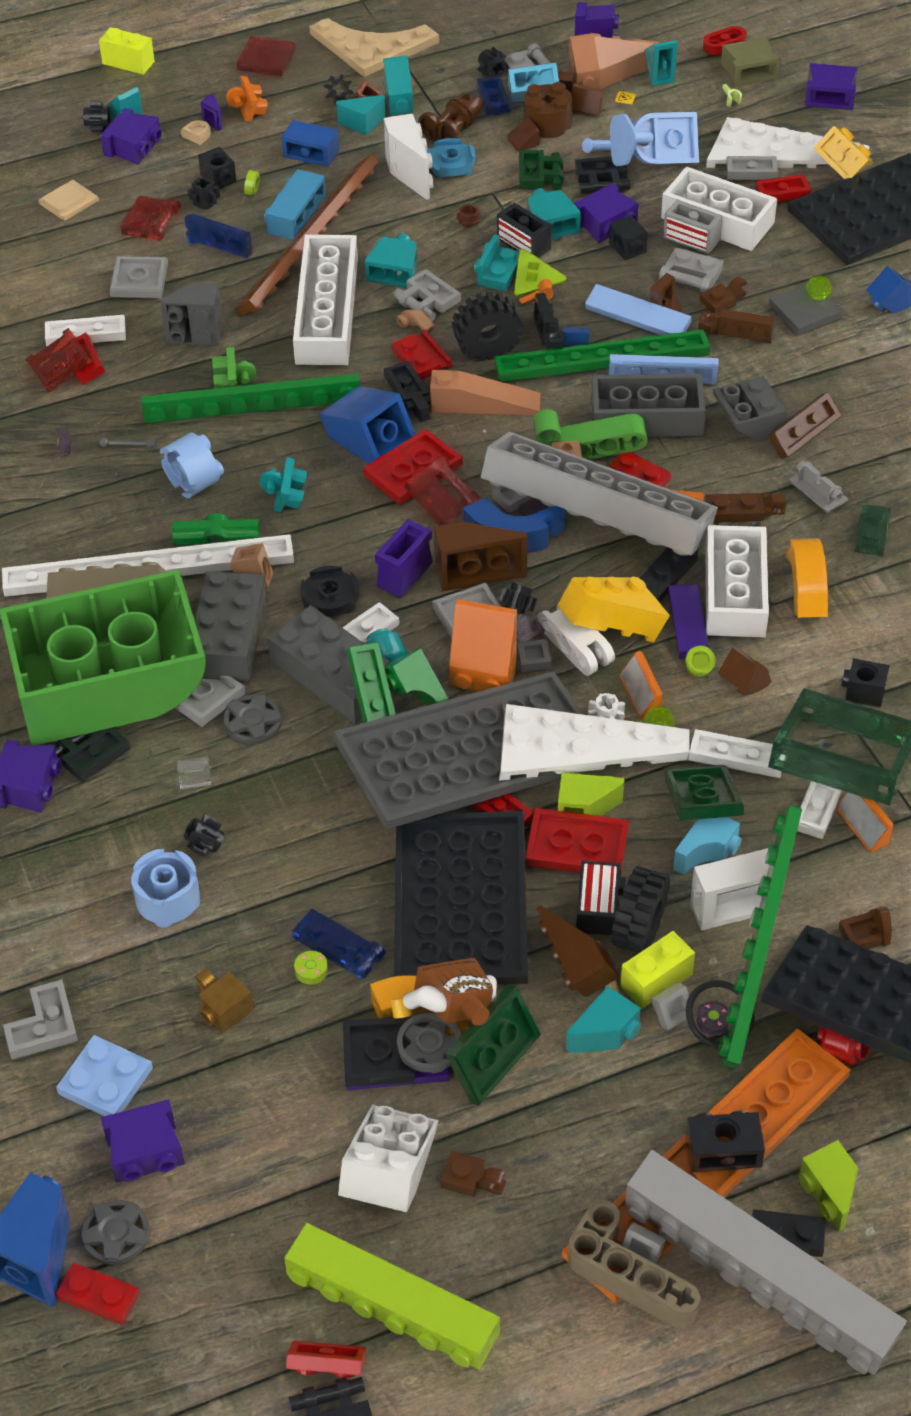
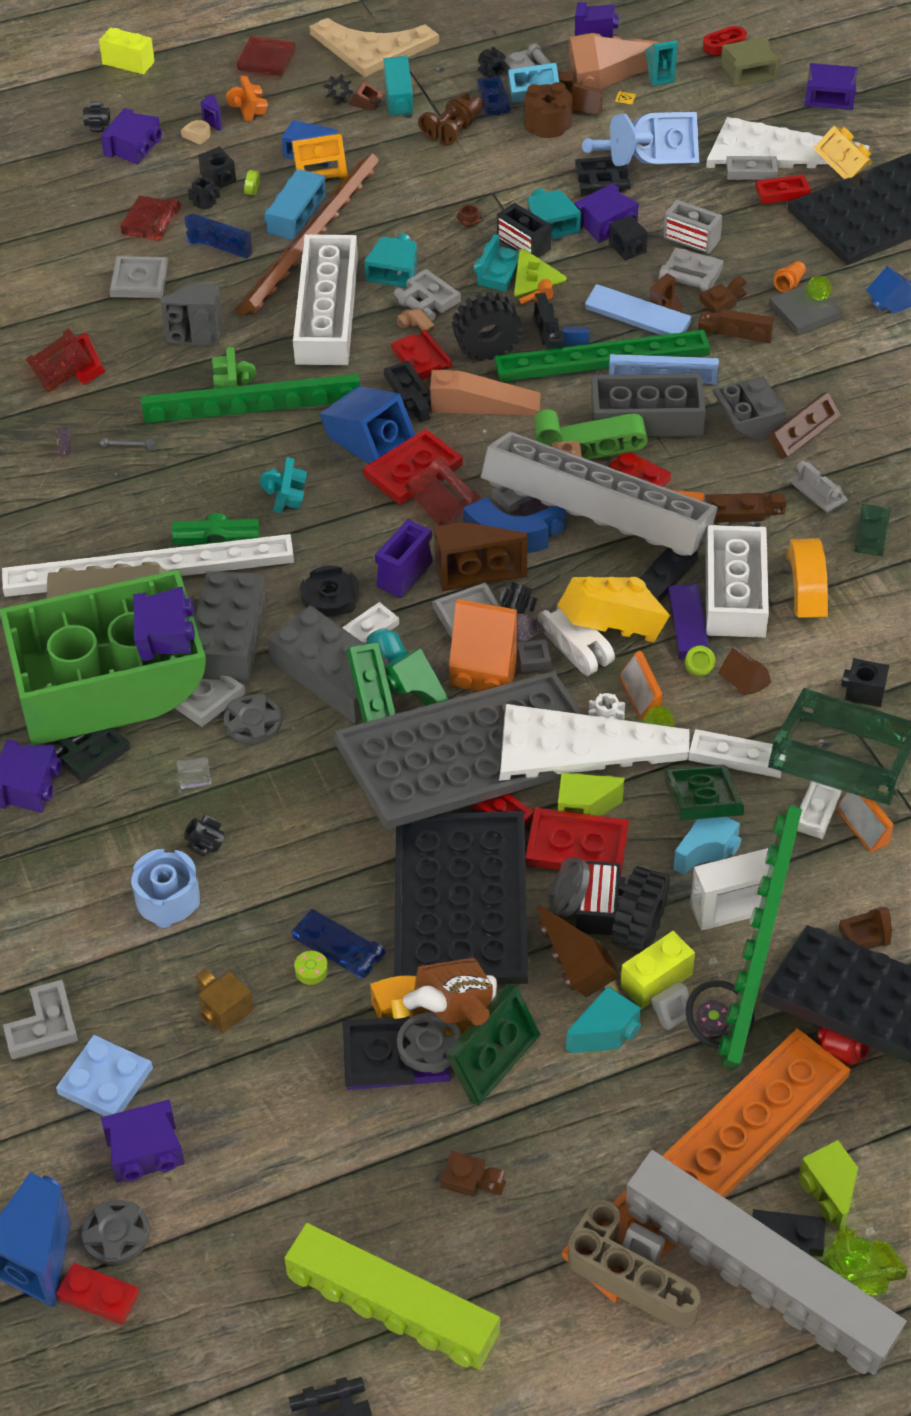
(68, 200): tan piece -> none
(98, 328): white plate -> none
(128, 100): teal slope -> none
(163, 623): none -> dark purple hips
(191, 464): light blue brick -> none
(252, 560): medium nougat brick -> none
(315, 1357): red plate -> none
(321, 150): none -> light orange plate
(361, 113): teal slope -> none
(387, 1158): white slope -> none
(408, 154): white slope -> none
(461, 163): dark azure plate -> none
(524, 135): copper slope -> none
(532, 170): dark green plate -> none
(569, 887): none -> dark grey wheel
(711, 1154): black brick -> none
(732, 95): yellowish green hand -> none
(744, 211): white brick -> none
(789, 276): none -> orange cone
(864, 1263): none -> clear neon green plate

